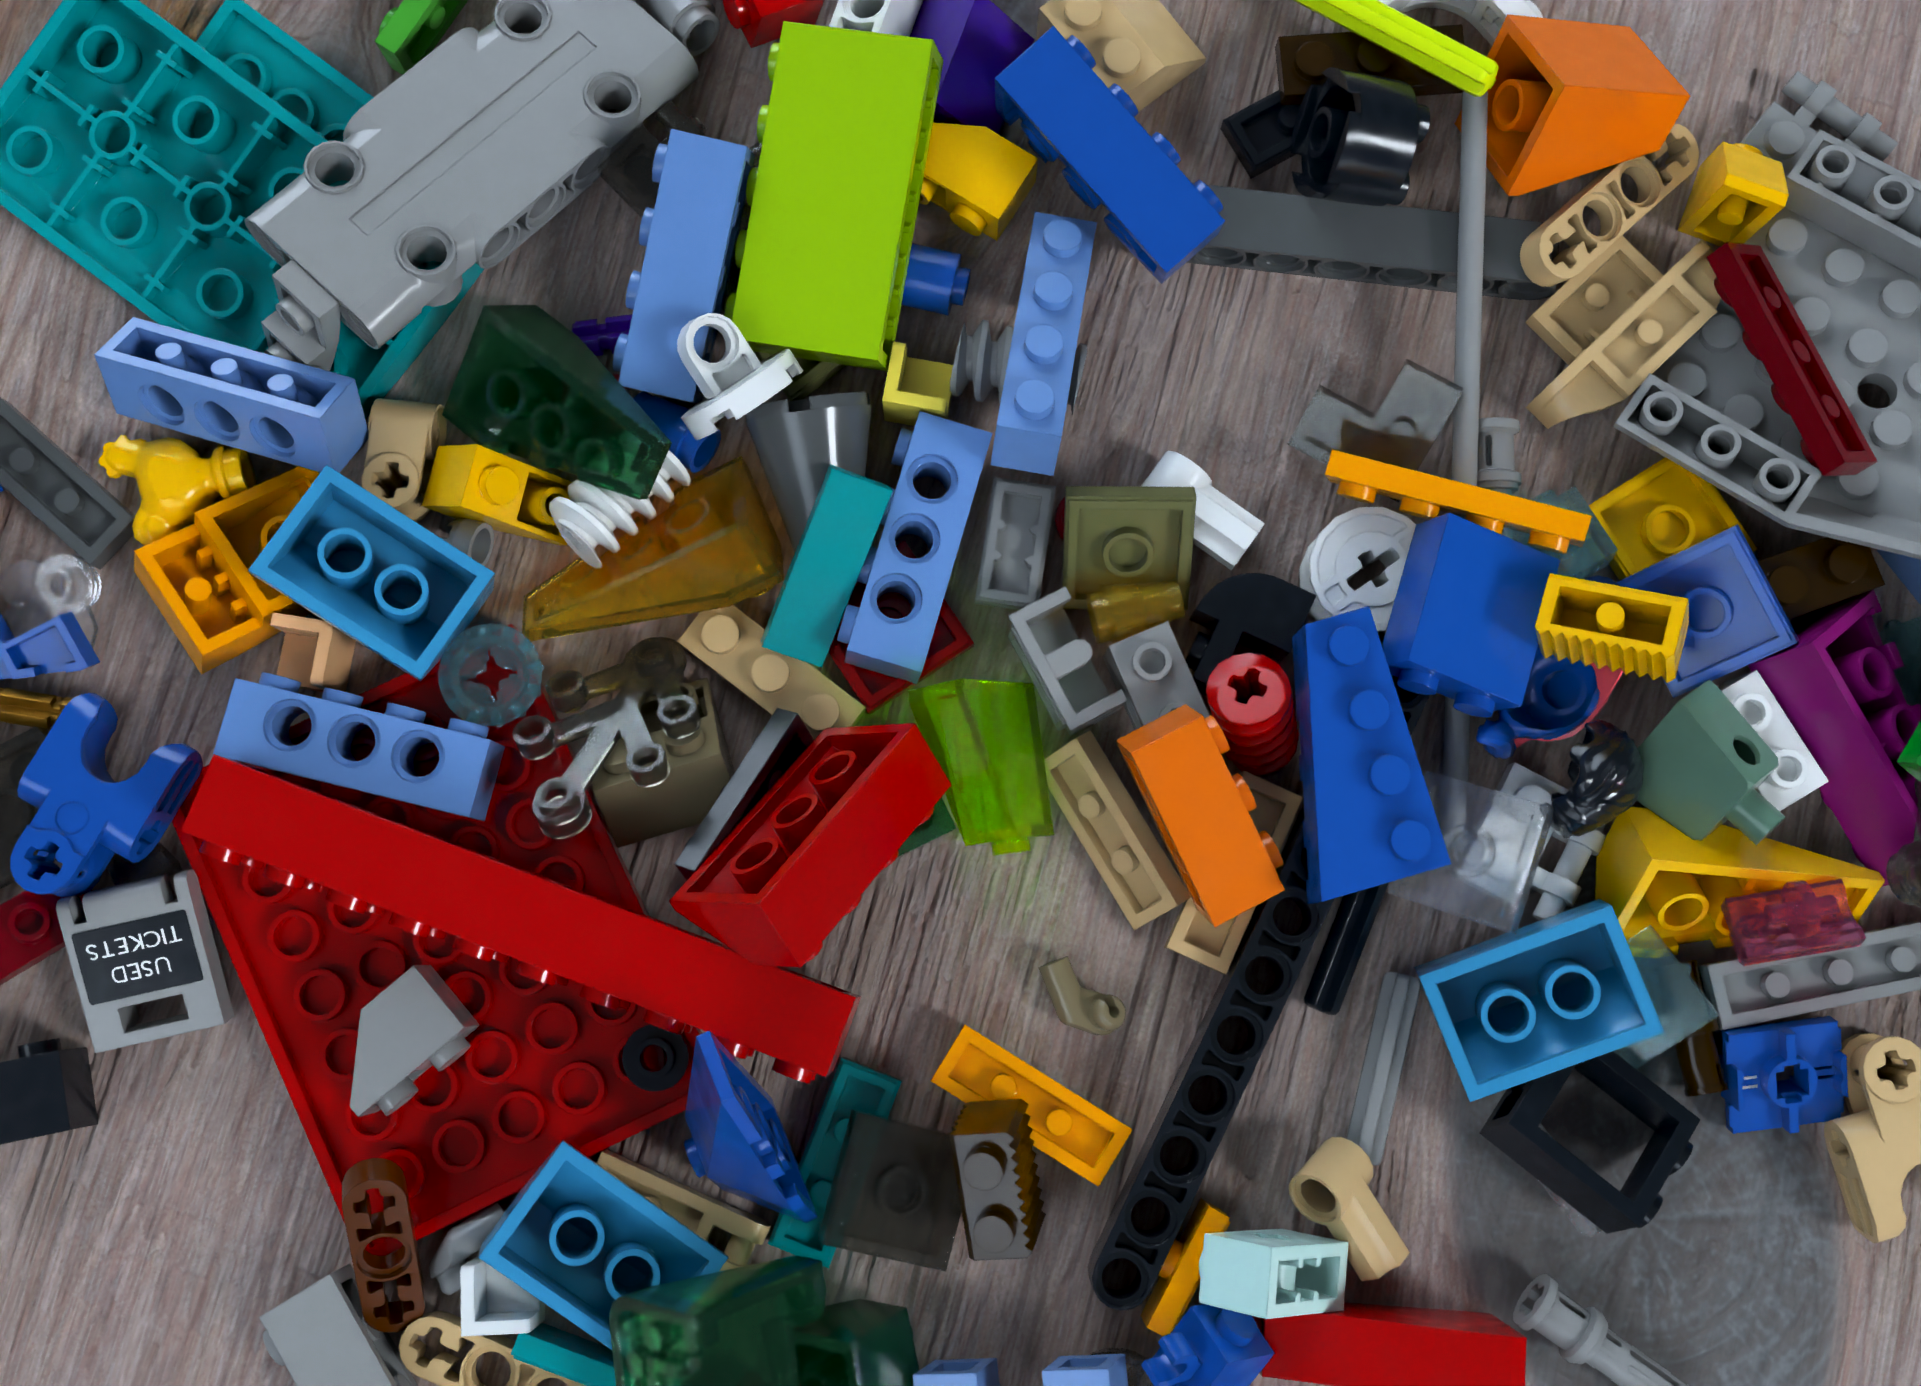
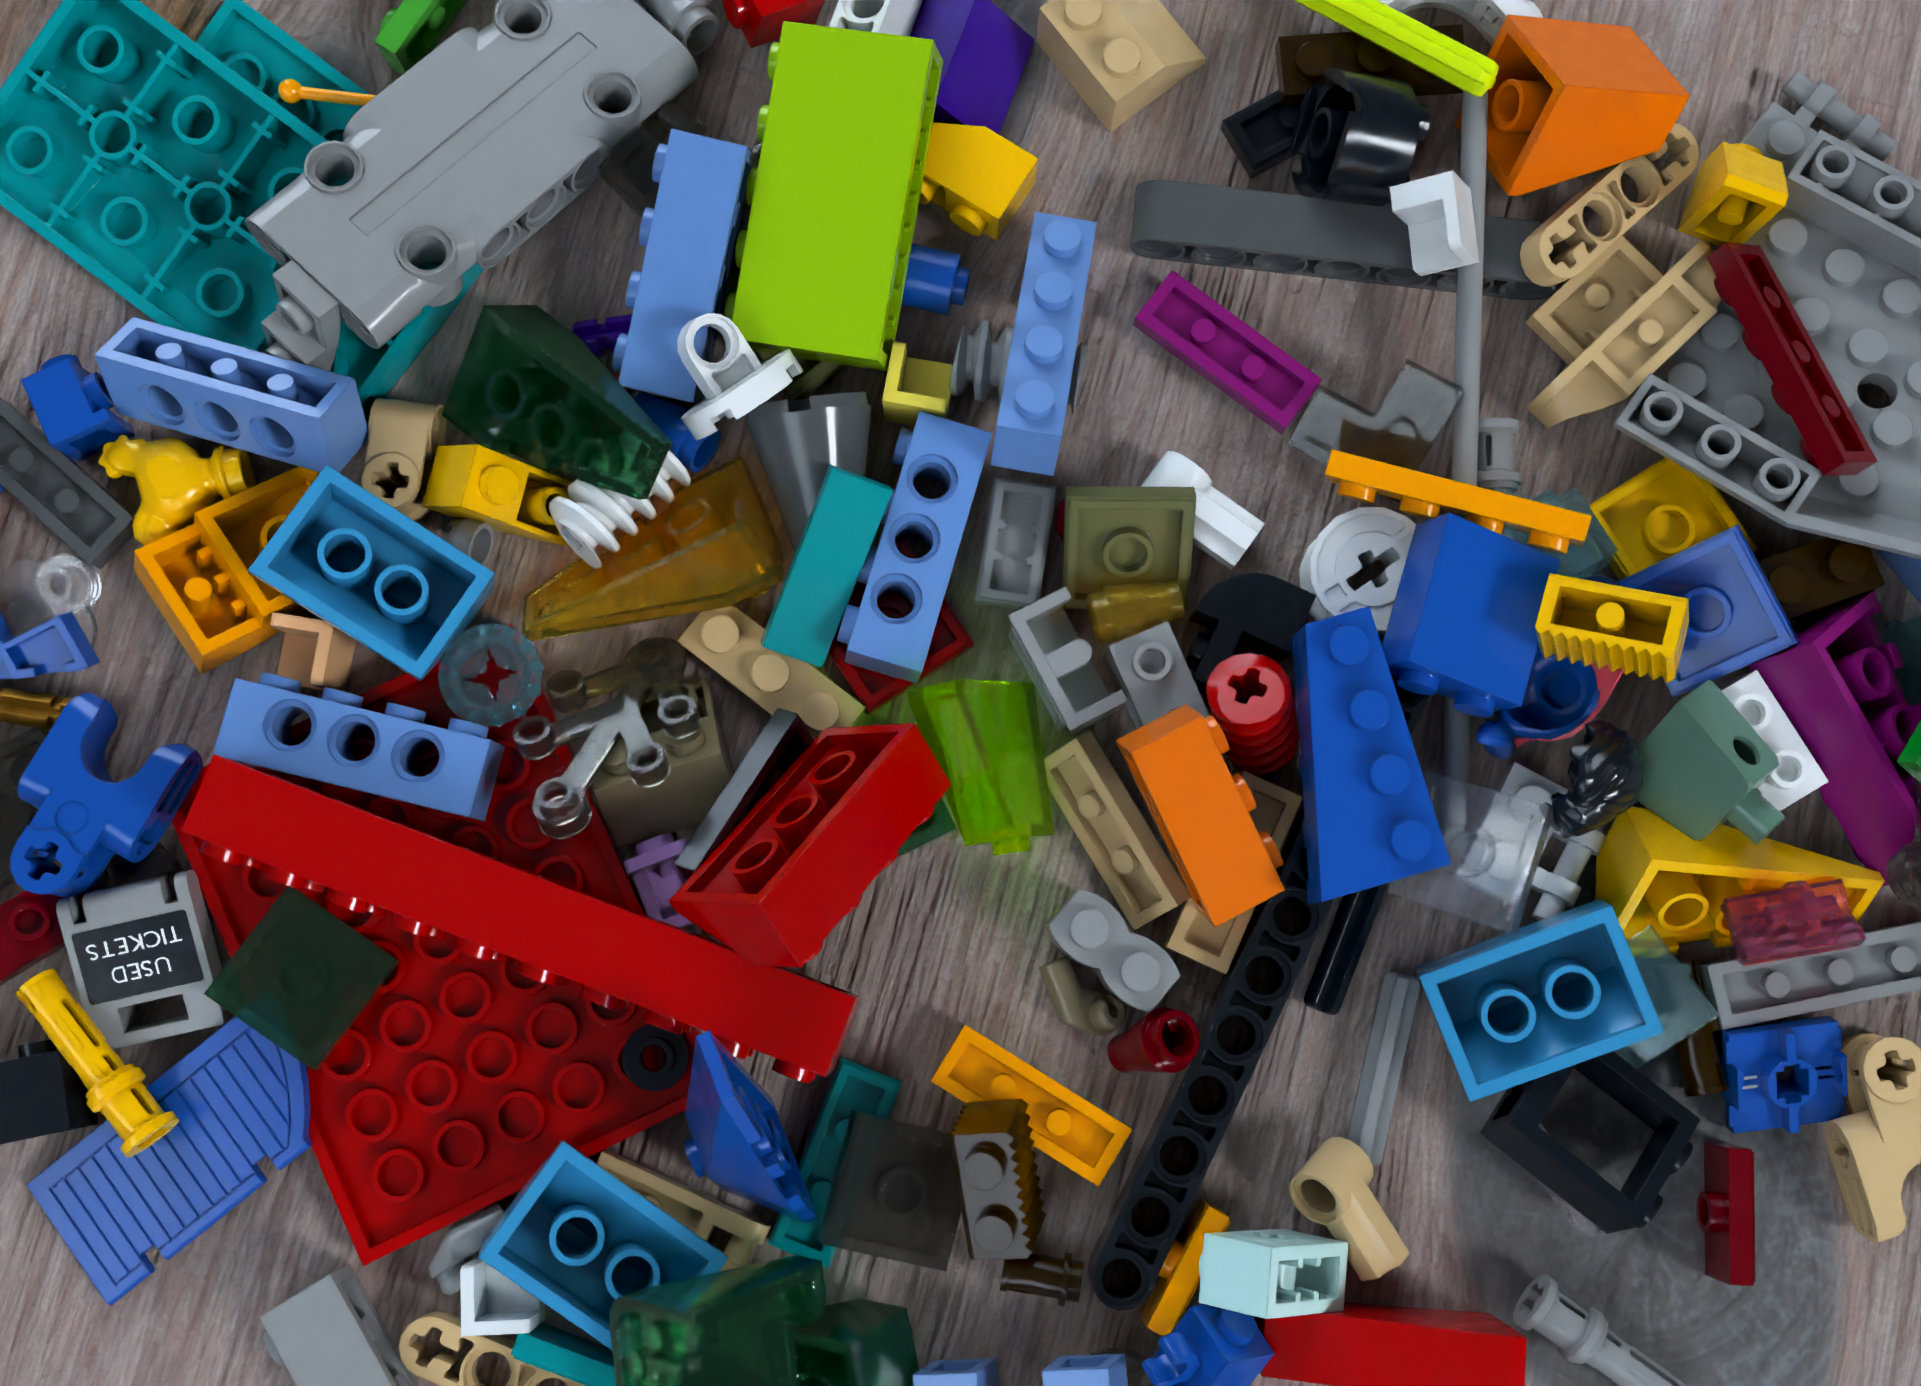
(74, 407): none -> blue brick
(111, 1084): none -> yellow pin
(234, 1107): none -> blue piece
(292, 92): none -> light orange hinge
(302, 978): none -> clear green plate
(394, 1222): reddish brown beam -> none
(403, 1035): light grey slope -> none
(658, 876): none -> lavender bracket
(1044, 1277): none -> dark brown pin
(1108, 153): blue wedge -> none
(1125, 962): none -> light grey brick
(1156, 1043): none -> dark red cone
(1226, 352): none -> magenta plate
(1438, 222): none -> white panel
(1728, 1213): none -> dark red plate

